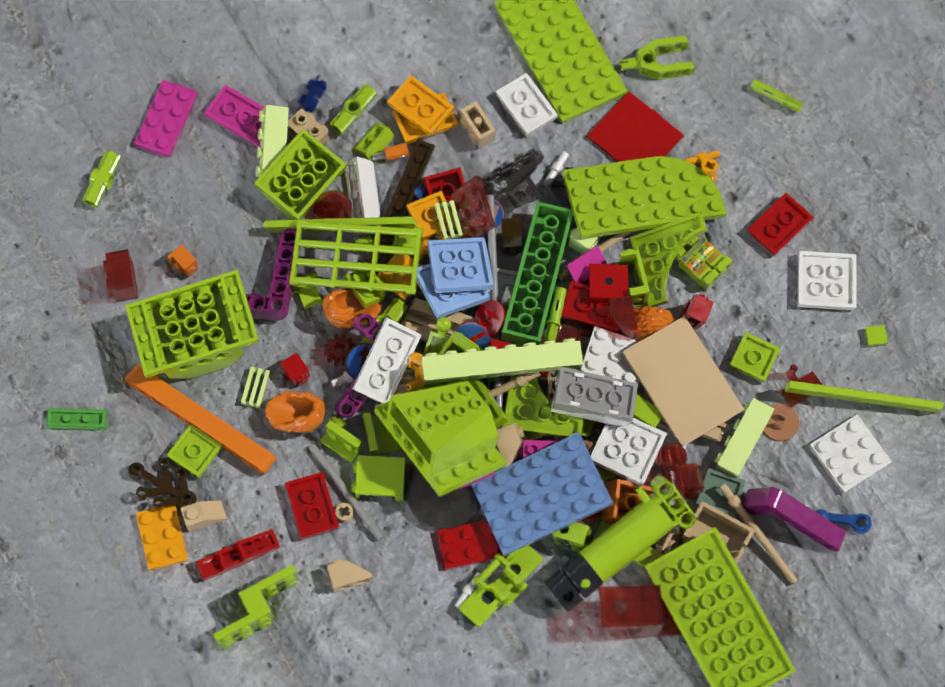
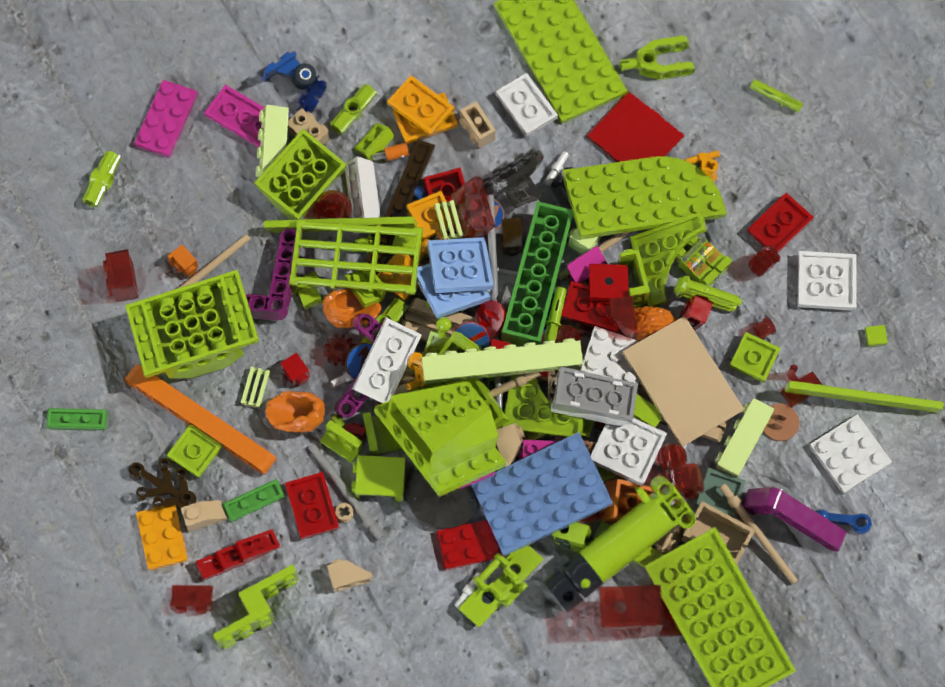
(191, 598): none -> clear red bracket
(217, 261): none -> tan bar
(253, 500): none -> bright green tile
(302, 74): none -> plate
(356, 430): none -> red plate
(722, 299): none -> lime piece
(764, 261): none -> clear red gear
(764, 328): none -> clear red wheel

